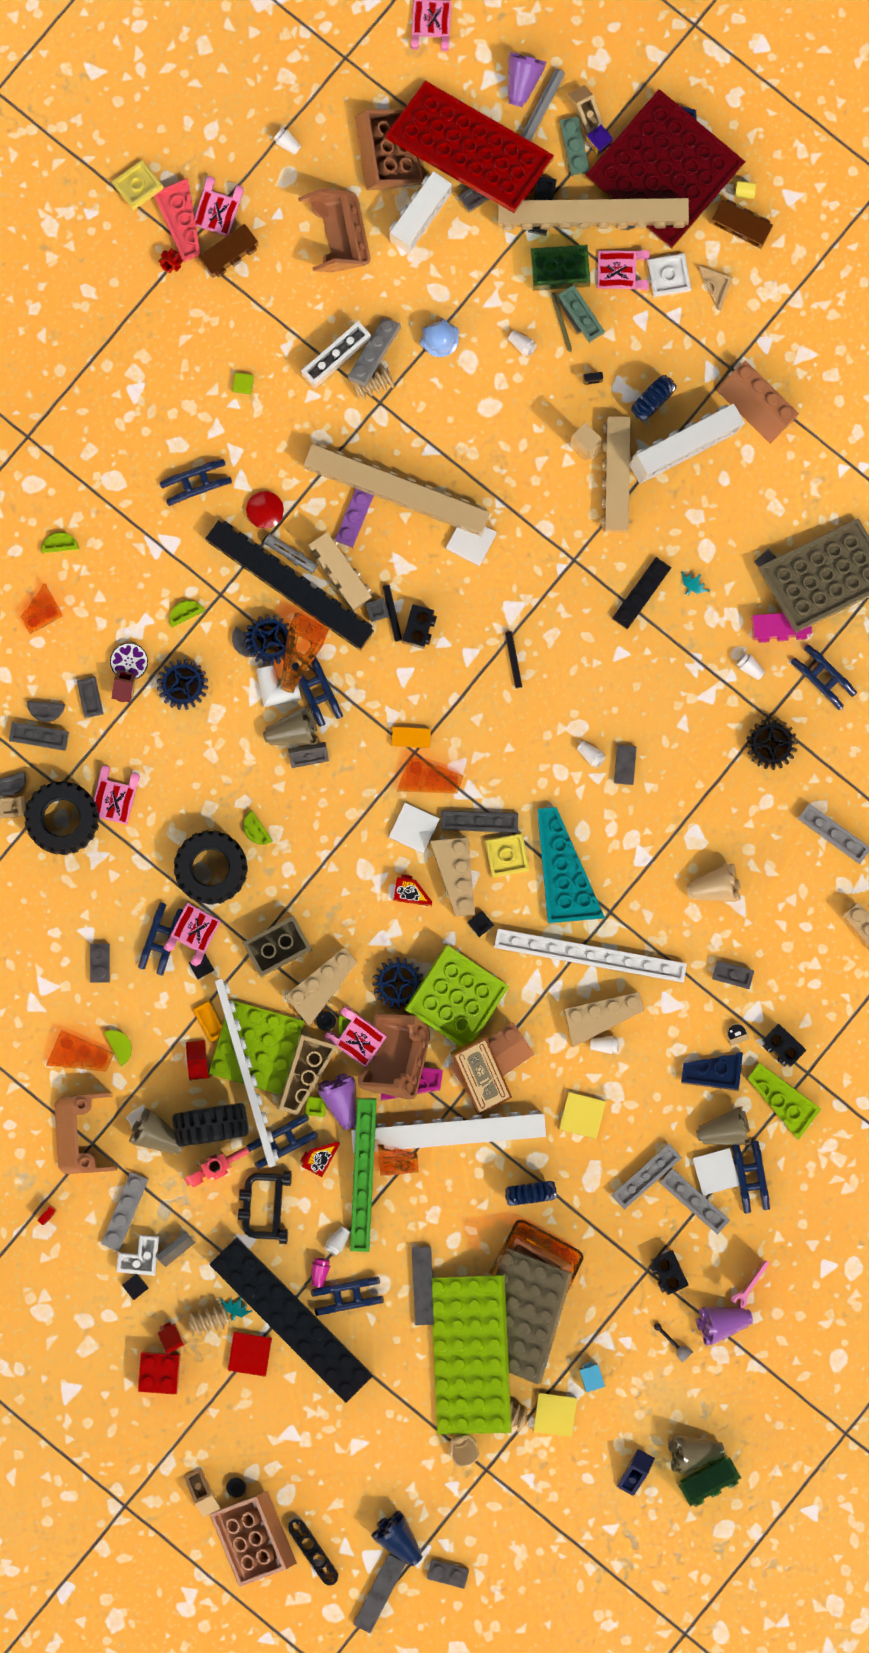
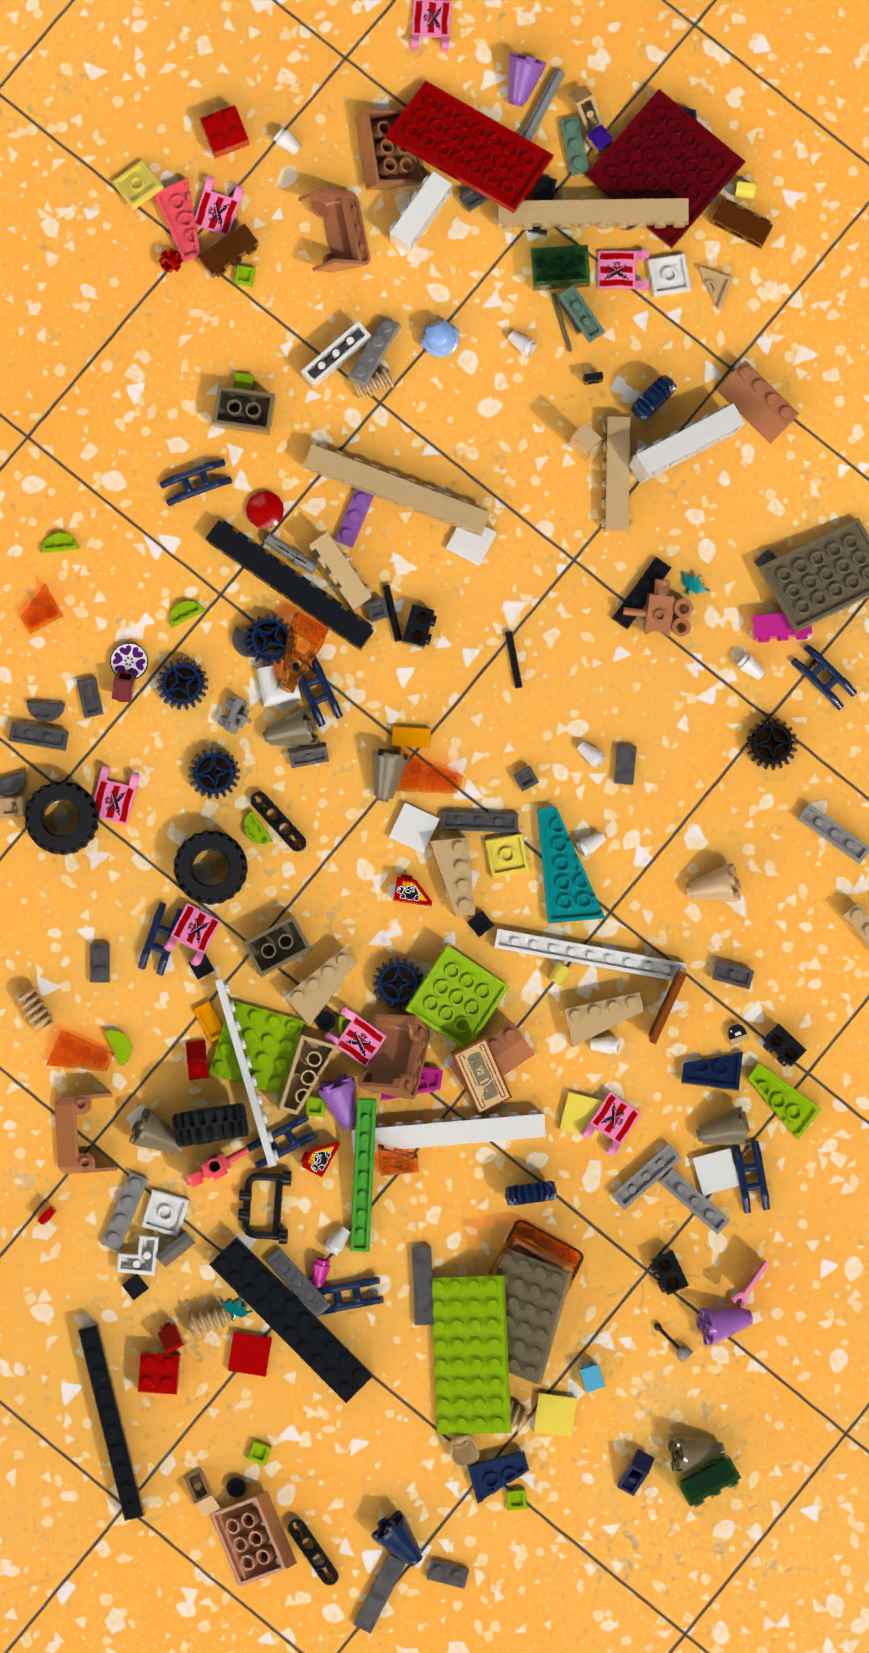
(35, 1010): none -> tan piece
(111, 1422): none -> black brick
(165, 1213): none -> white tile
(205, 774): none -> dark blue gear
(224, 131): none -> red brick
(237, 716): none -> light grey hips
(244, 275): none -> lime tile
(244, 410): none -> dark tan brick
(259, 1452): none -> lime tile
(281, 819): none -> black beam
(298, 1283): none -> flat silver tile
(387, 772): none -> dark tan cone
(496, 1472): none -> dark blue wing
(516, 1499): none -> lime tile
(526, 778): none -> dark grey plate
(559, 974): none -> light yellow brick
(590, 843): none -> white cone
(614, 1120): none -> flag
(660, 611): none -> nougat piece
(667, 1004): none -> dark orange tile

